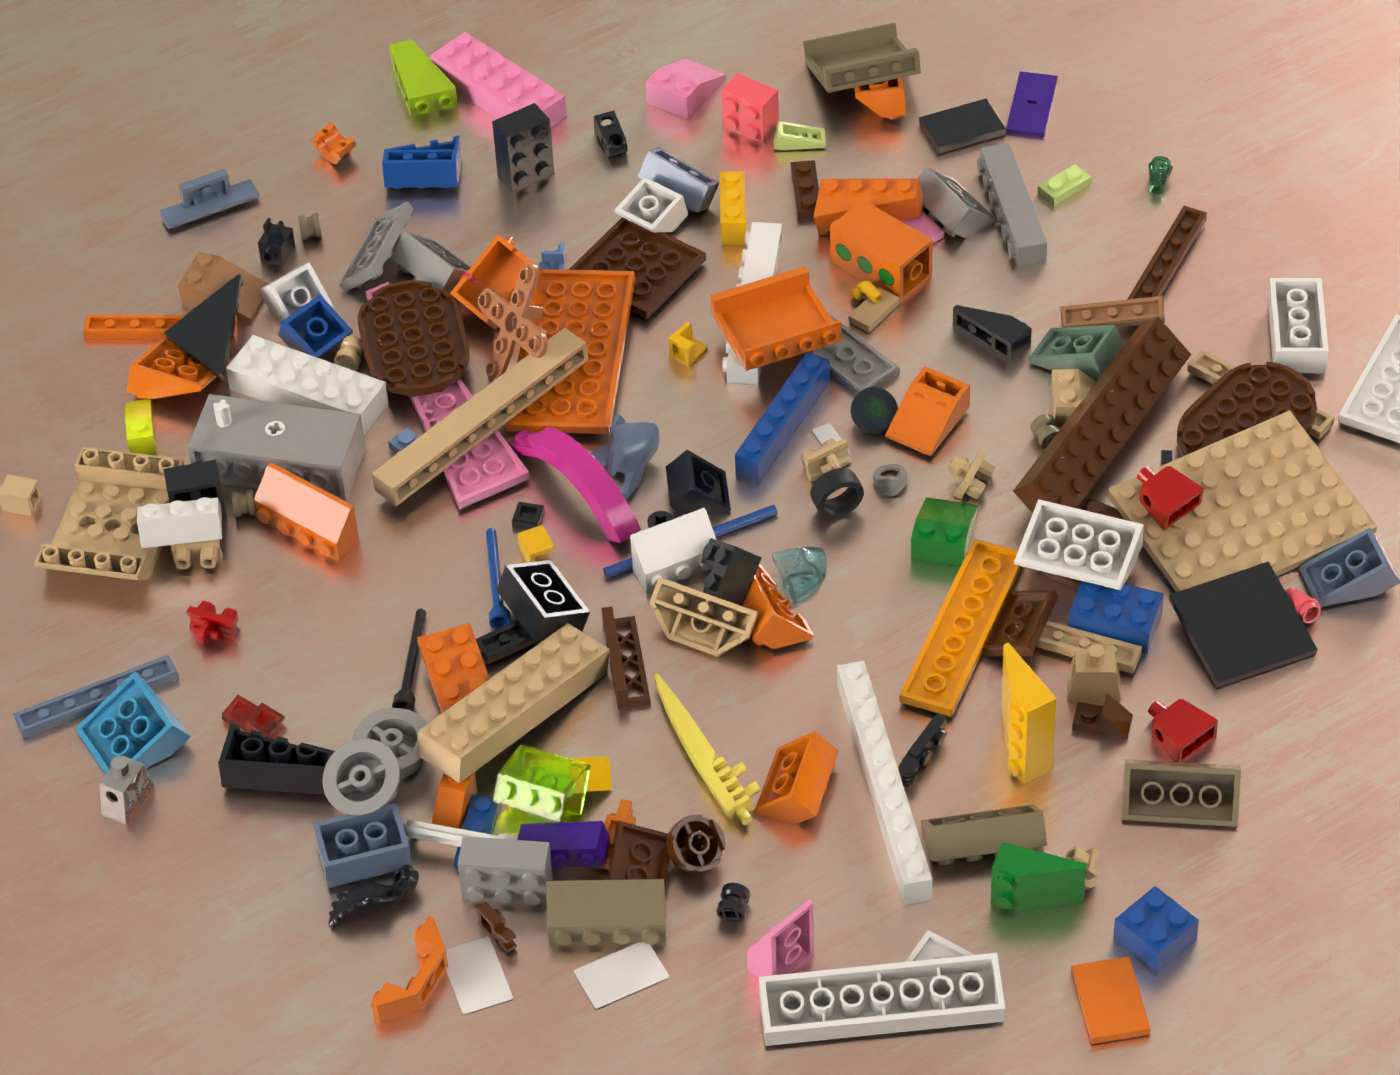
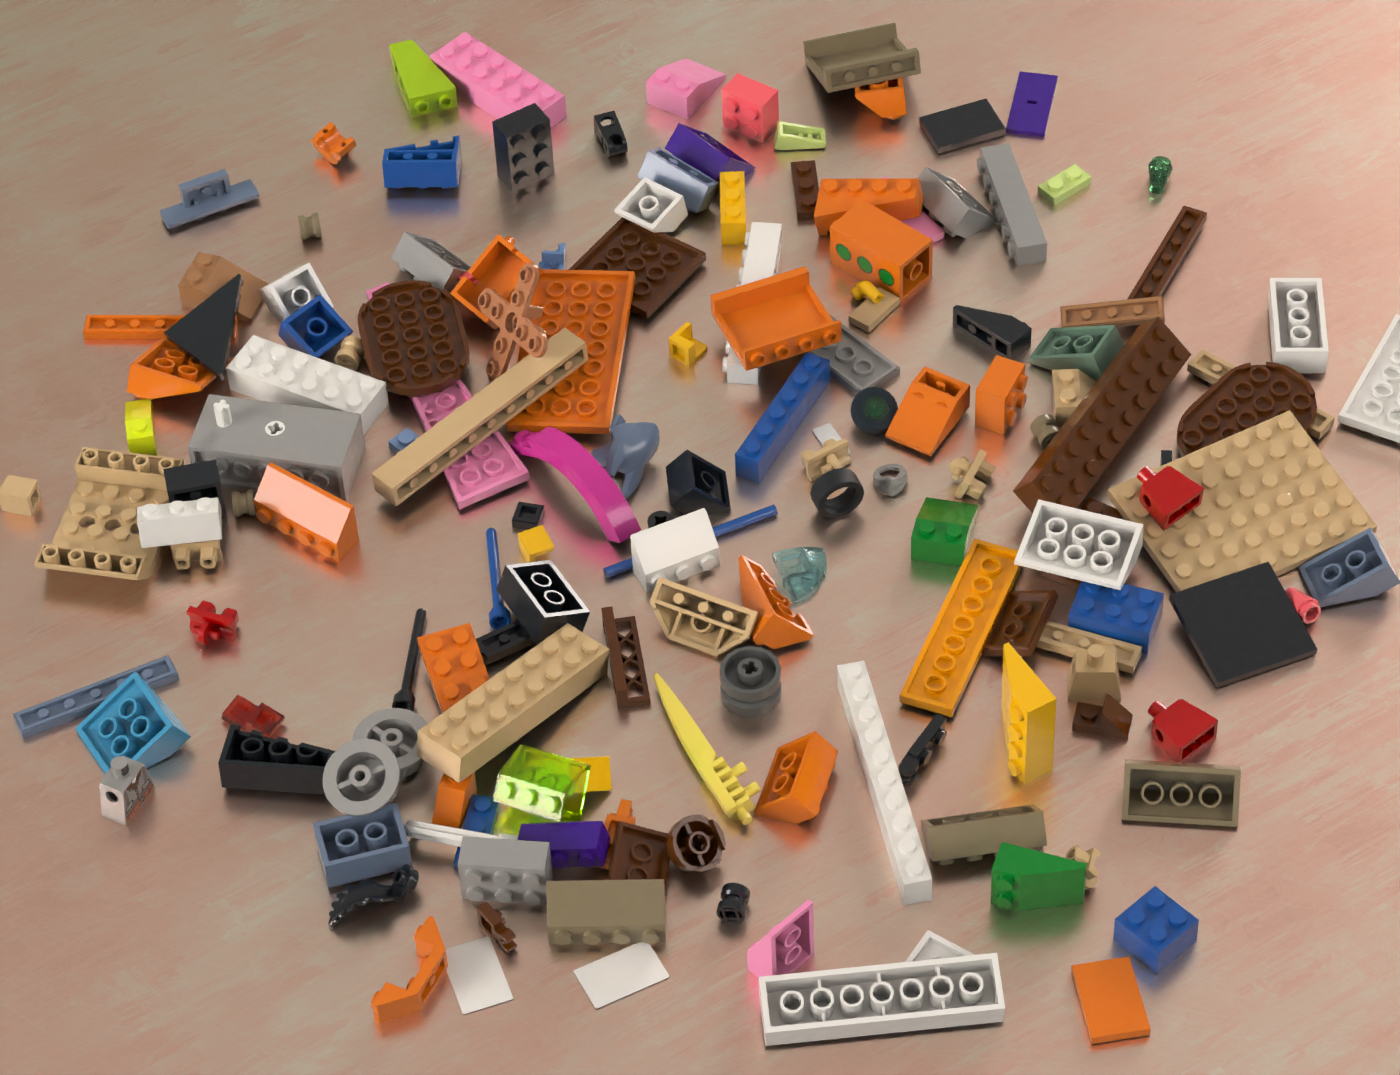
(276, 243): black brick -> none
(376, 247): light grey plate -> none
(705, 153): none -> dark purple slope
(731, 571): black brick -> none
(750, 682): none -> dark grey wheel
(1000, 395): none -> orange brick

